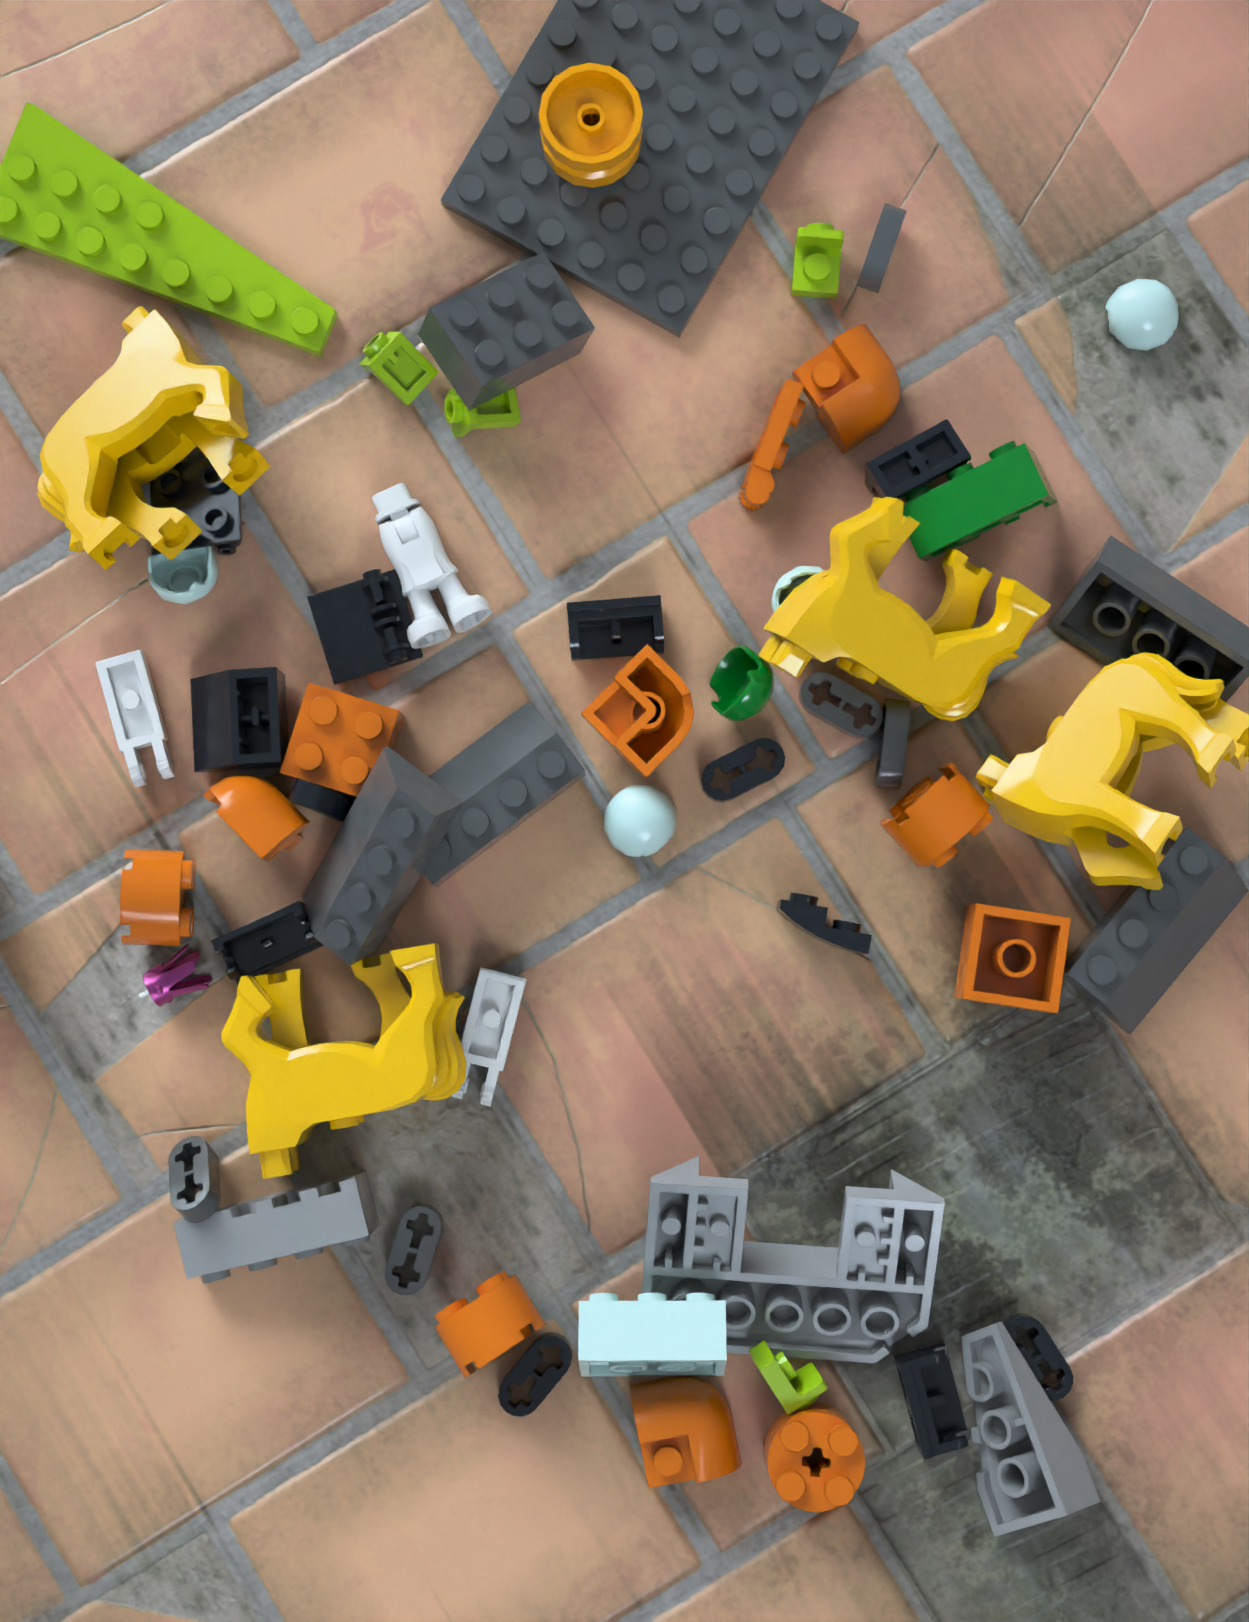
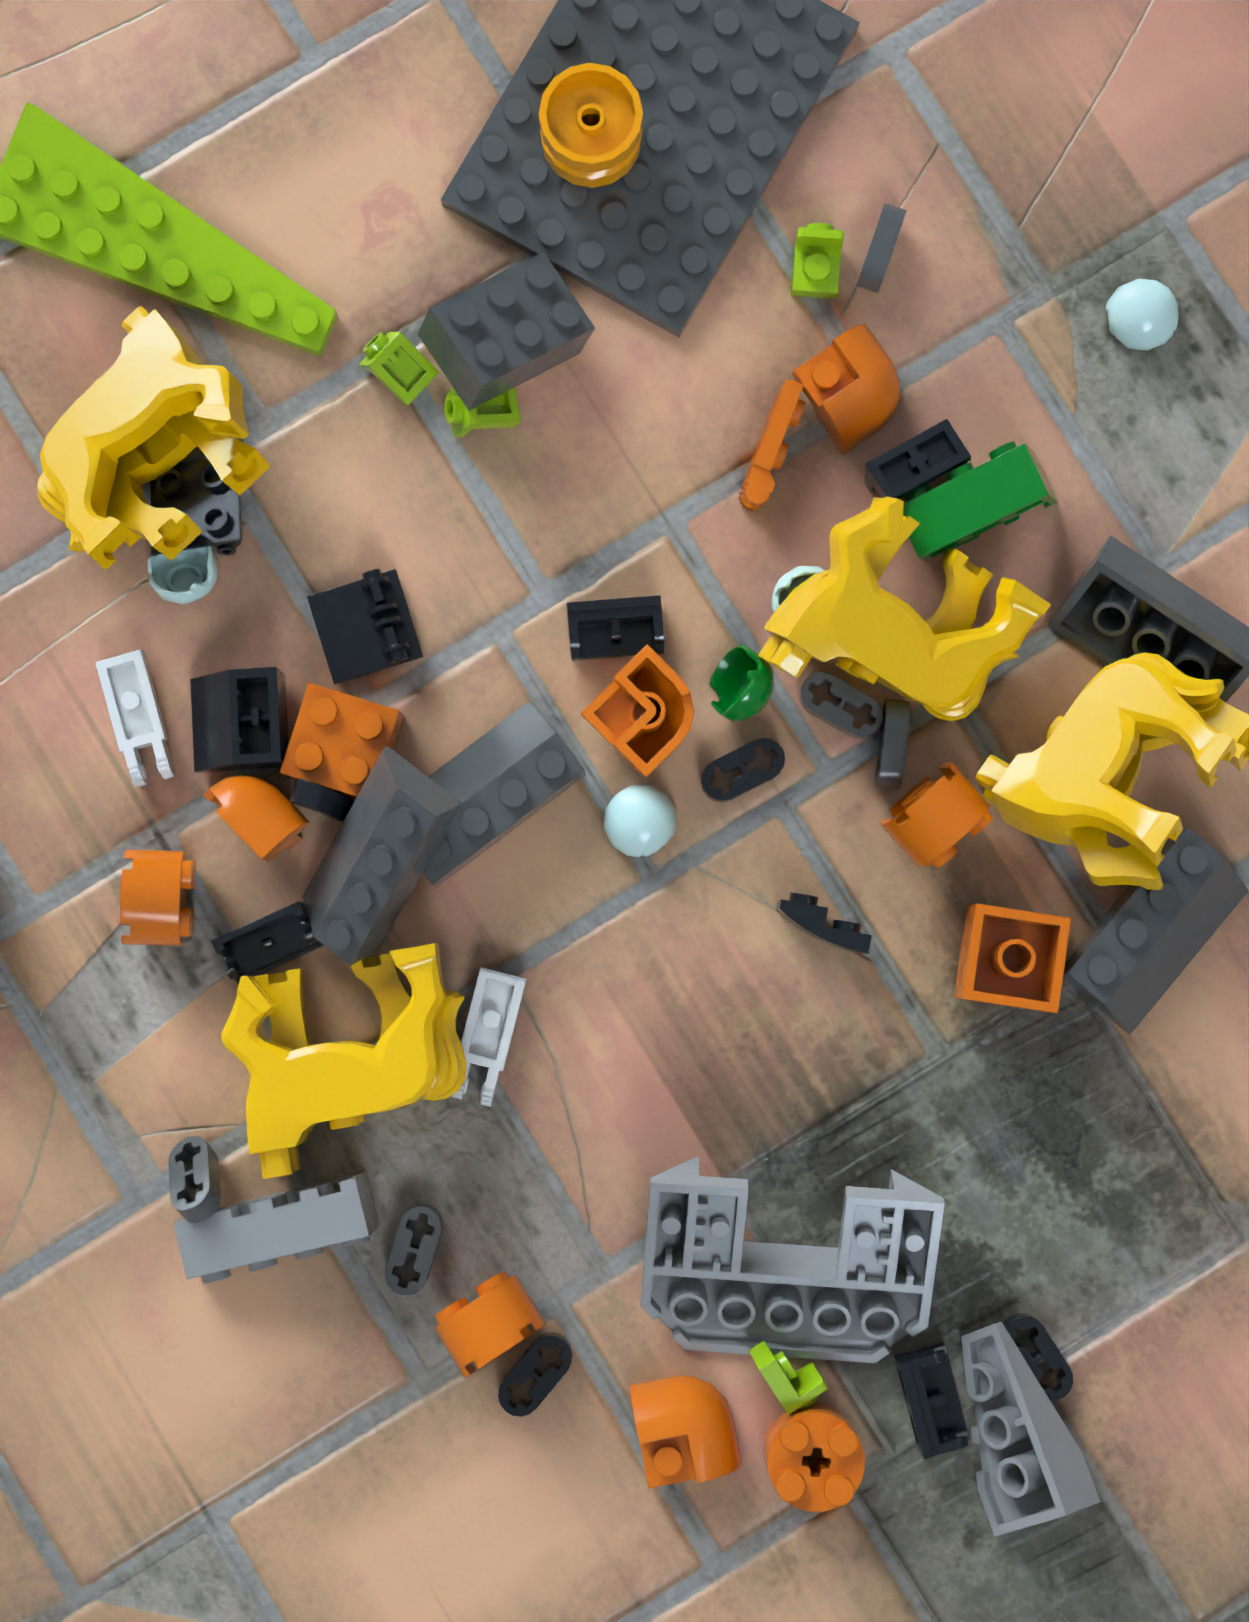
(164, 979): flat silver piece -> none
(422, 567): white piece -> none
(652, 1336): light aqua slope -> none

